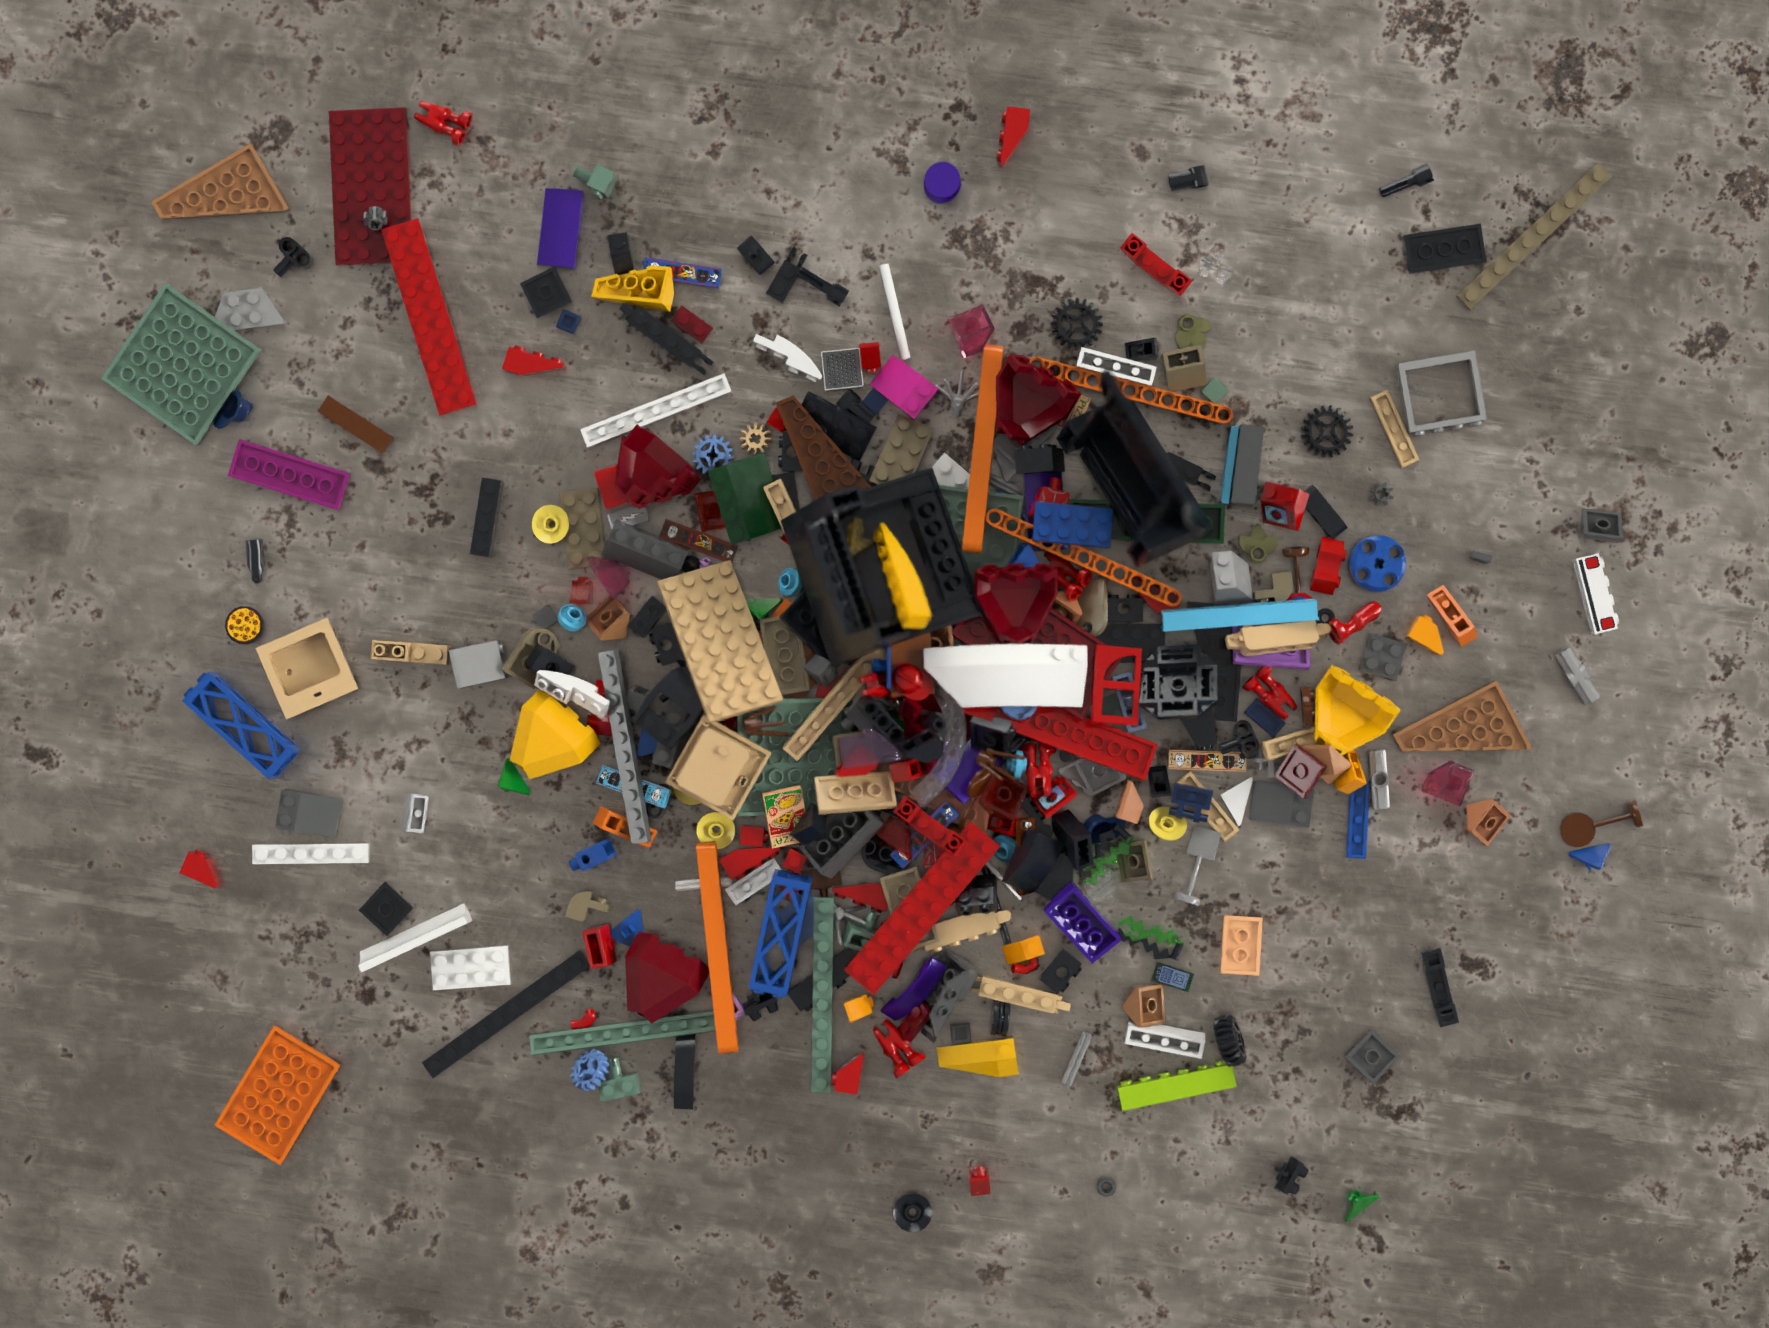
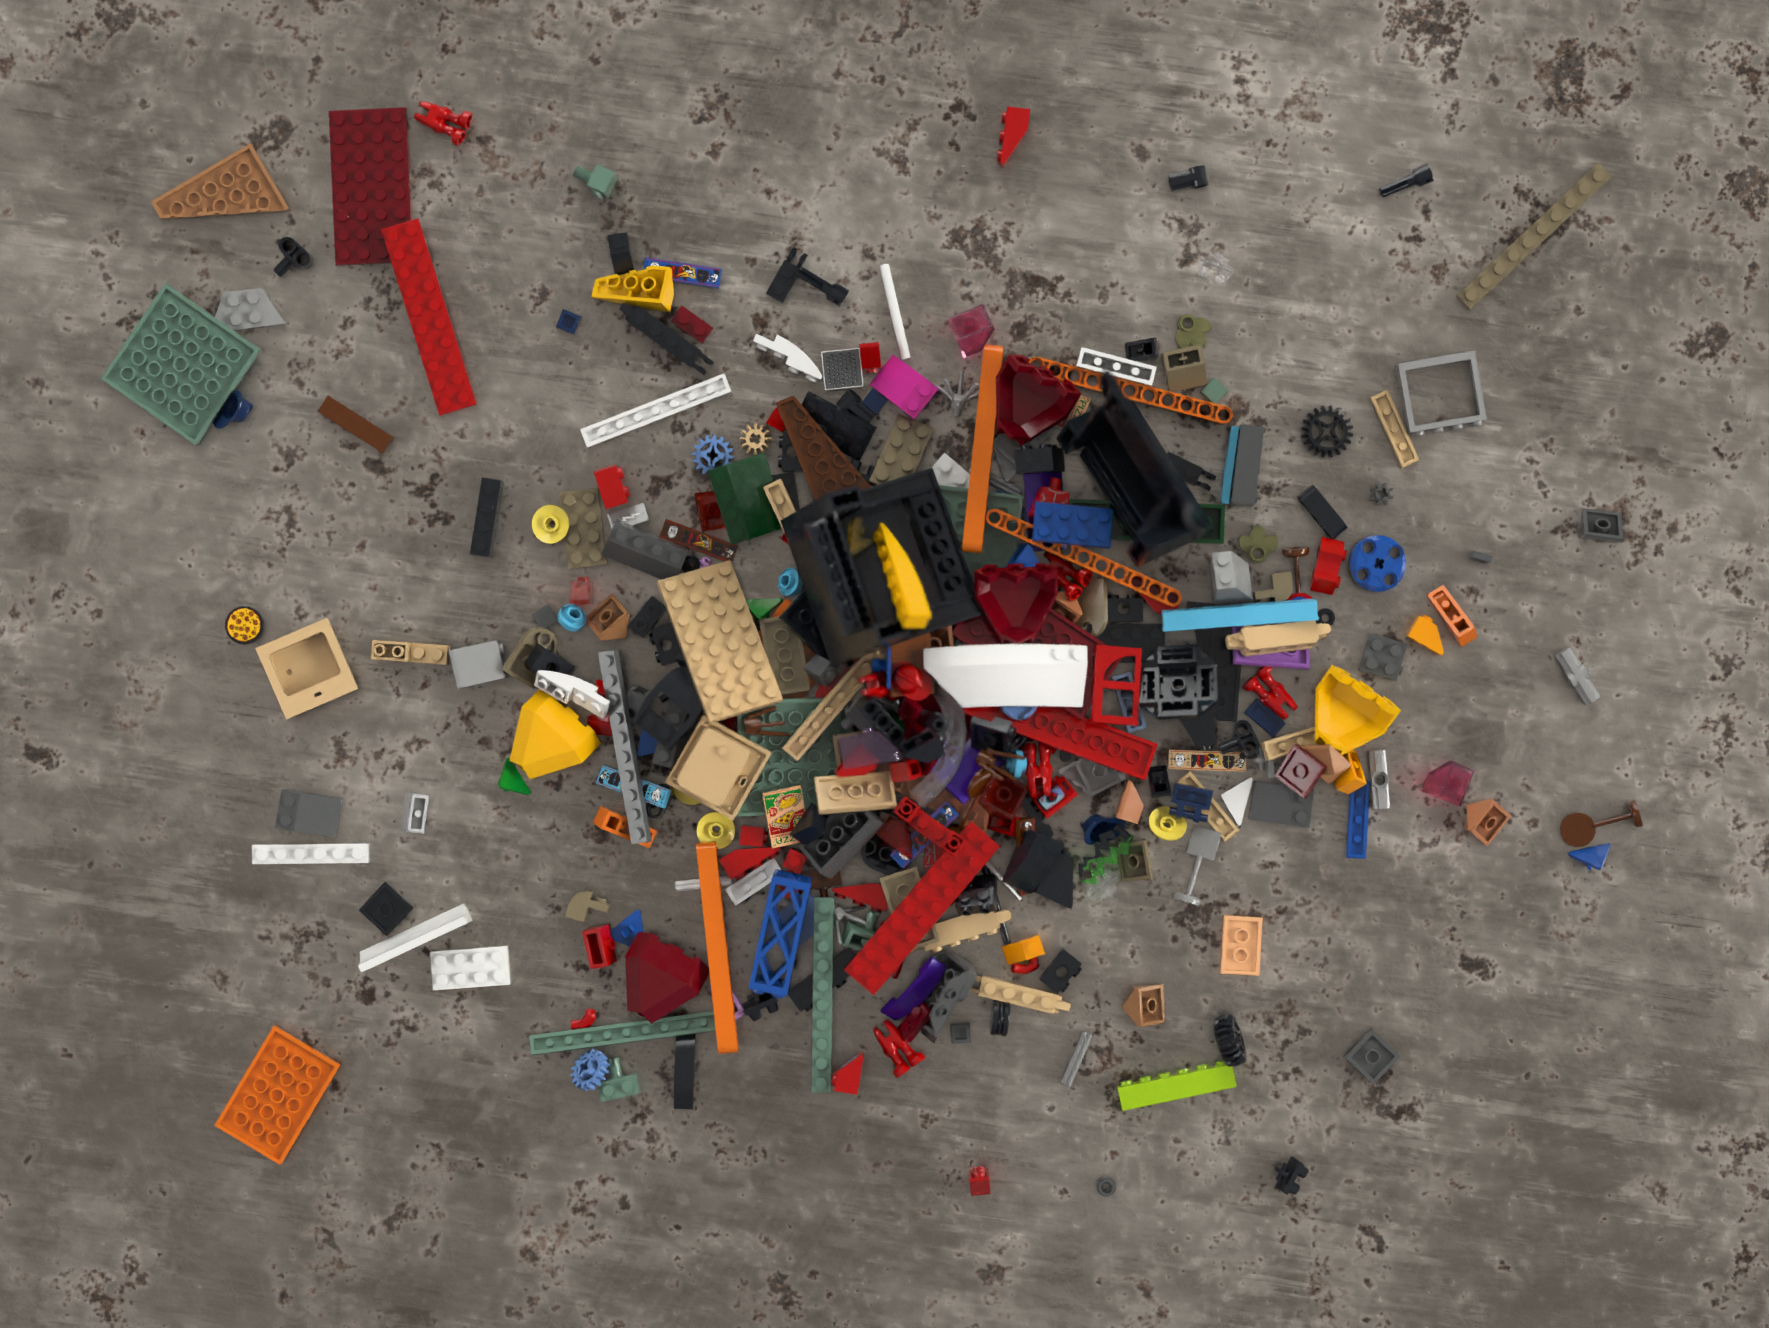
(198, 694): blue piece -> none
(200, 868): red slope -> none
(255, 558): black piece -> none
(289, 474): magenta plate -> none
(375, 218): dark grey gear -> none
(506, 1014): black plate -> none
(525, 364): red slope -> none
(546, 292): black plate -> none
(560, 228): dark purple slope -> none
(597, 853): blue torso -> none
(611, 574): clear pink slope -> none
(651, 470): dark red panel -> none
(755, 255): black beam -> none
(859, 1006): light orange slope -> none
(914, 1222): black dish -> none
(942, 182): dark purple hat -> none
(985, 1057): yellow wedge -> none
(1007, 846): medium azure plate -> none
(1069, 318): black gear -> none
(1075, 838): black slope -> none
(1082, 922): dark purple slope -> none
(1110, 705): sand green tile -> none
(1143, 935): piece -> none
(1155, 266): red slope -> none
(1166, 1039): white brick -> none
(1172, 976): tile -> none
(1283, 505): red slope -> none
(1307, 697): reddish brown plate -> none
(1341, 631): red piece -> none
(1359, 1203): green piece -> none
(1439, 987): black slope -> none
(1444, 248): black plate -> none
(1471, 723): medium nougat wing -> none
(1595, 593): white brick -> none

